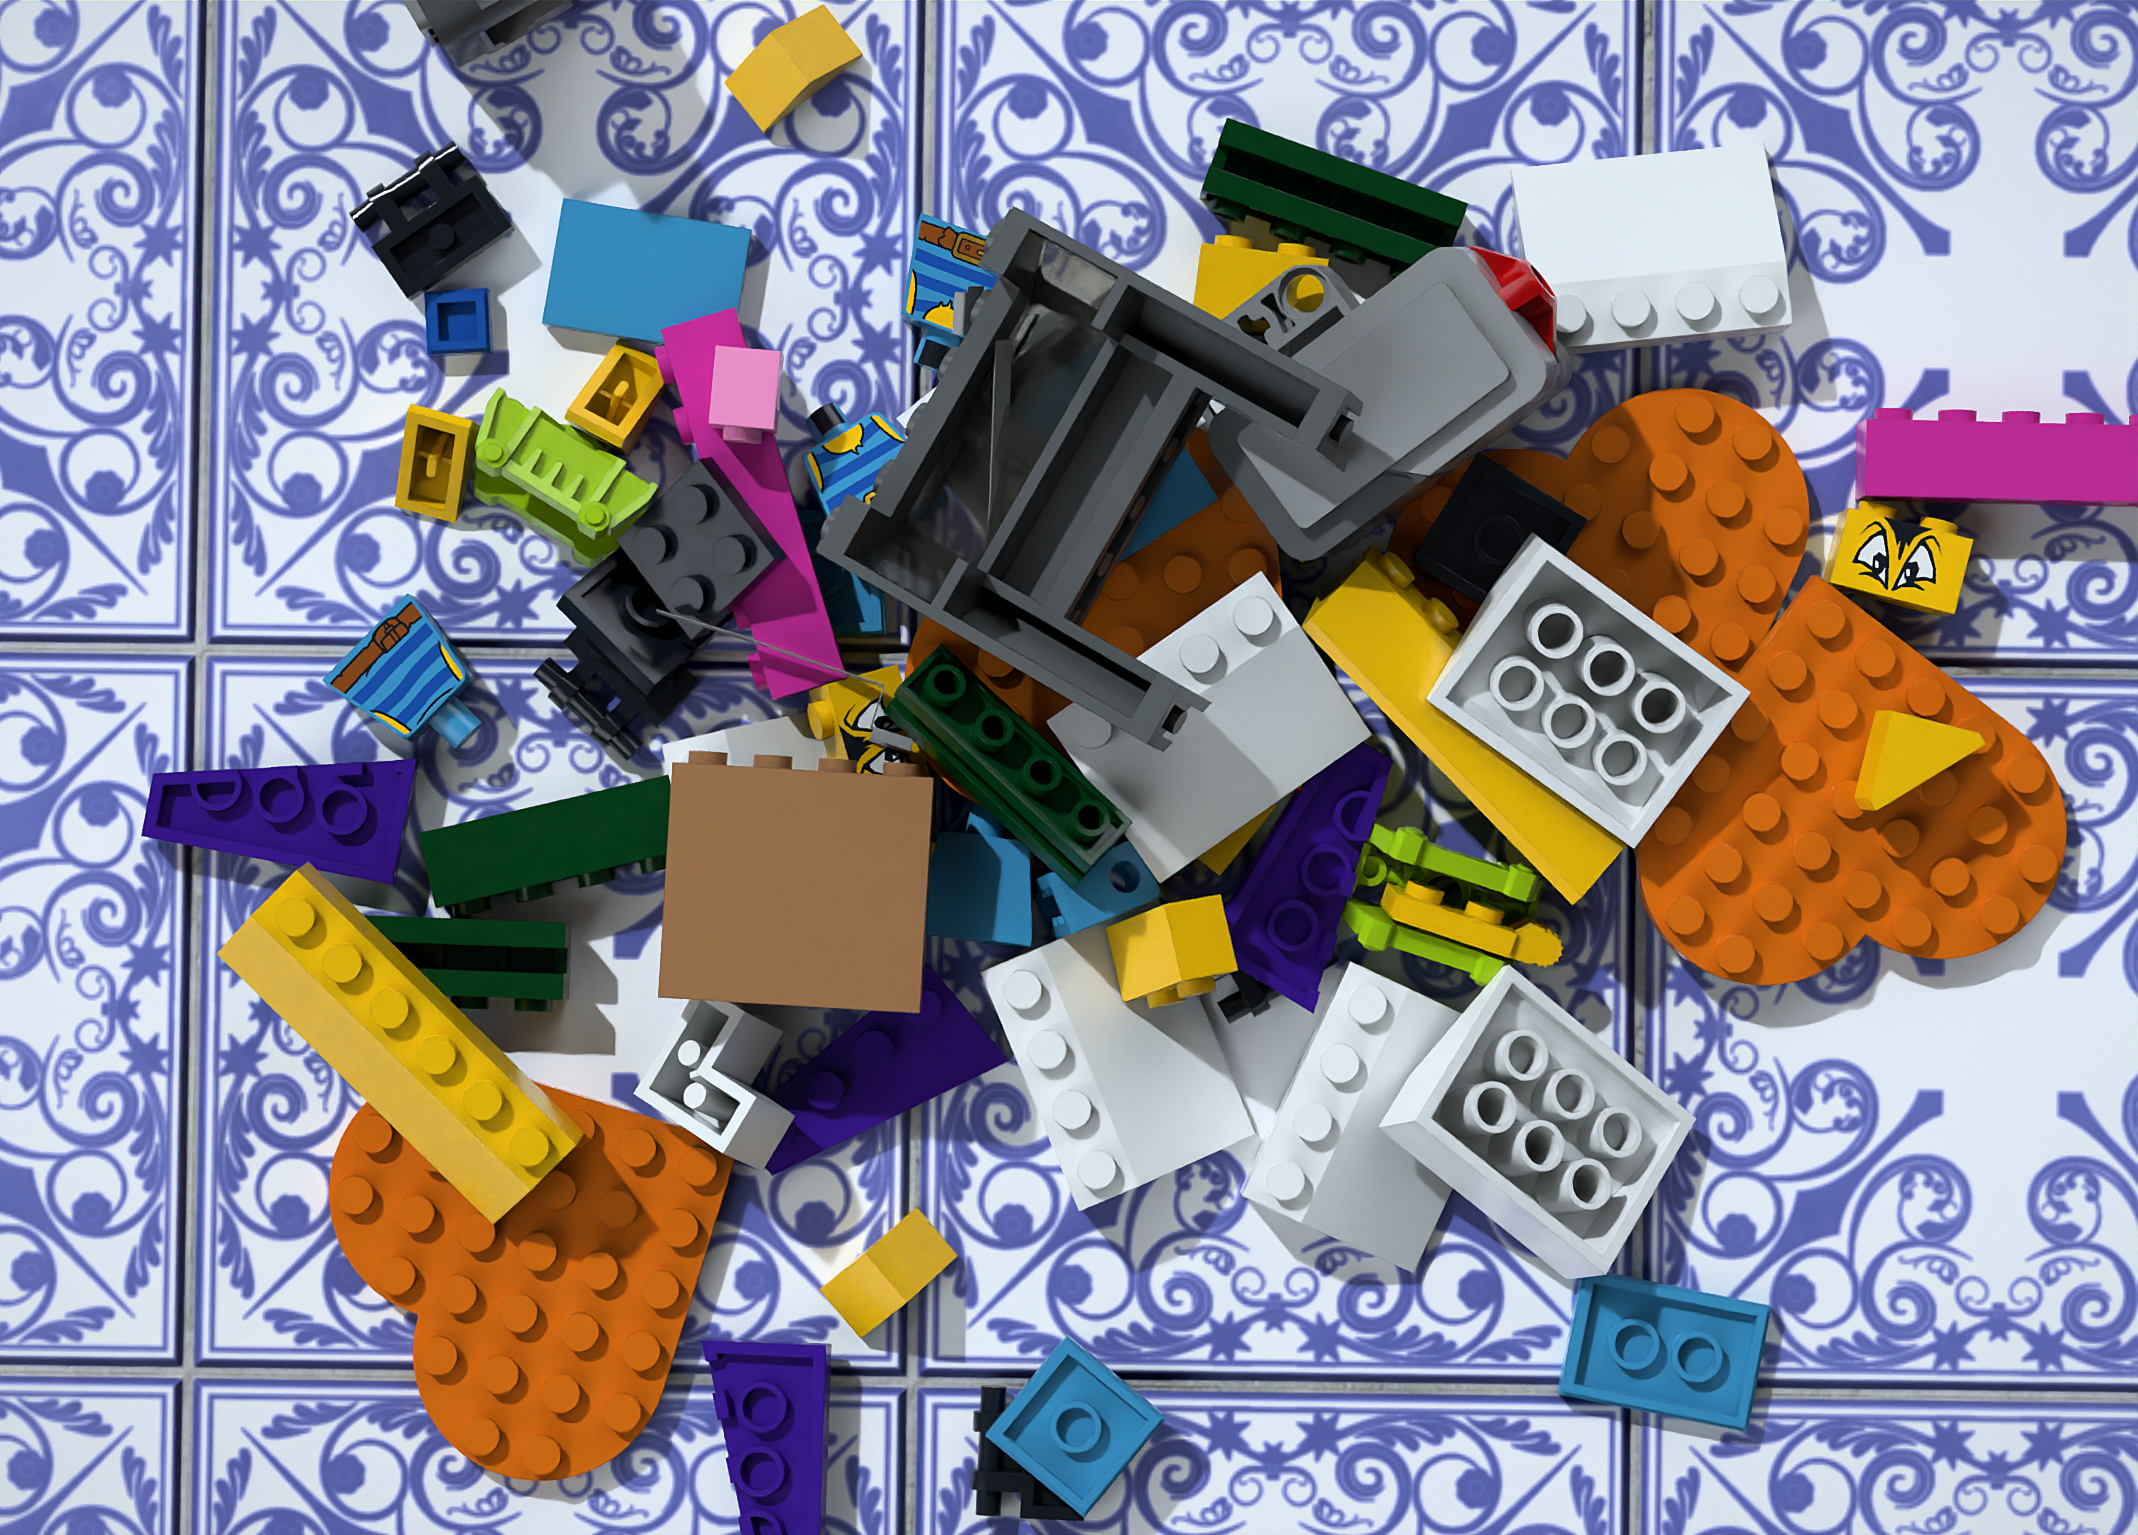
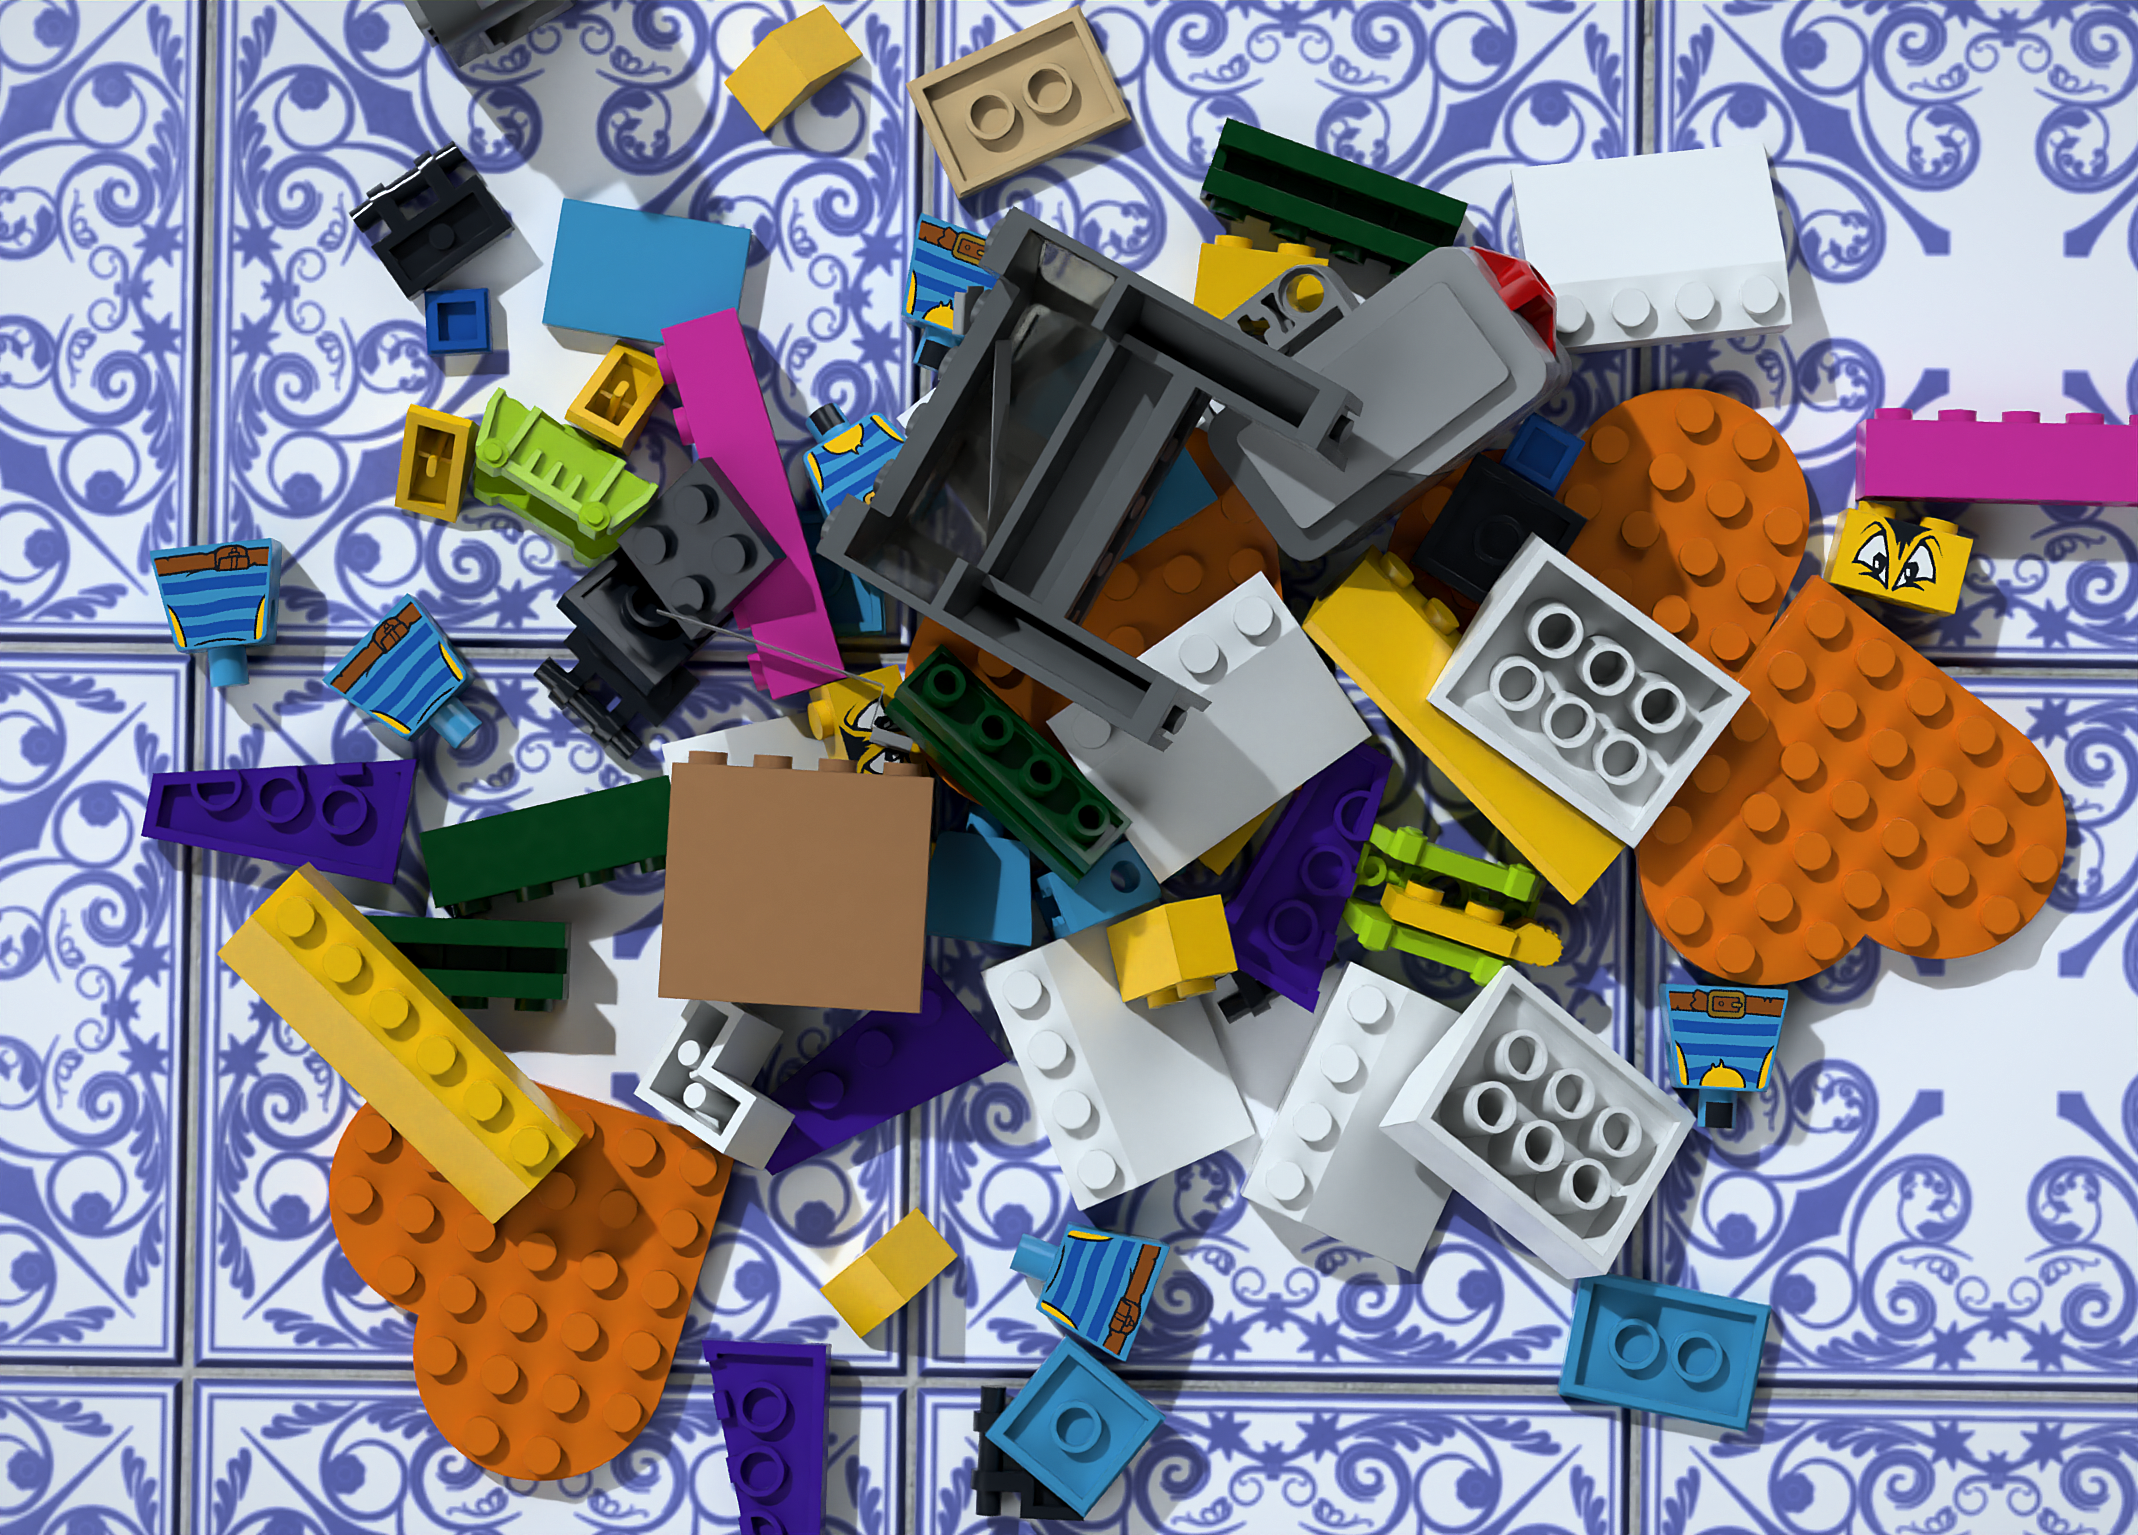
(221, 601): none -> torso
(746, 393): bright pink brick -> none
(1018, 103): none -> tan tile
(1094, 1281): none -> torso
(1542, 453): none -> blue tile
(1720, 1043): none -> torso
(1906, 753): yellow slope -> none

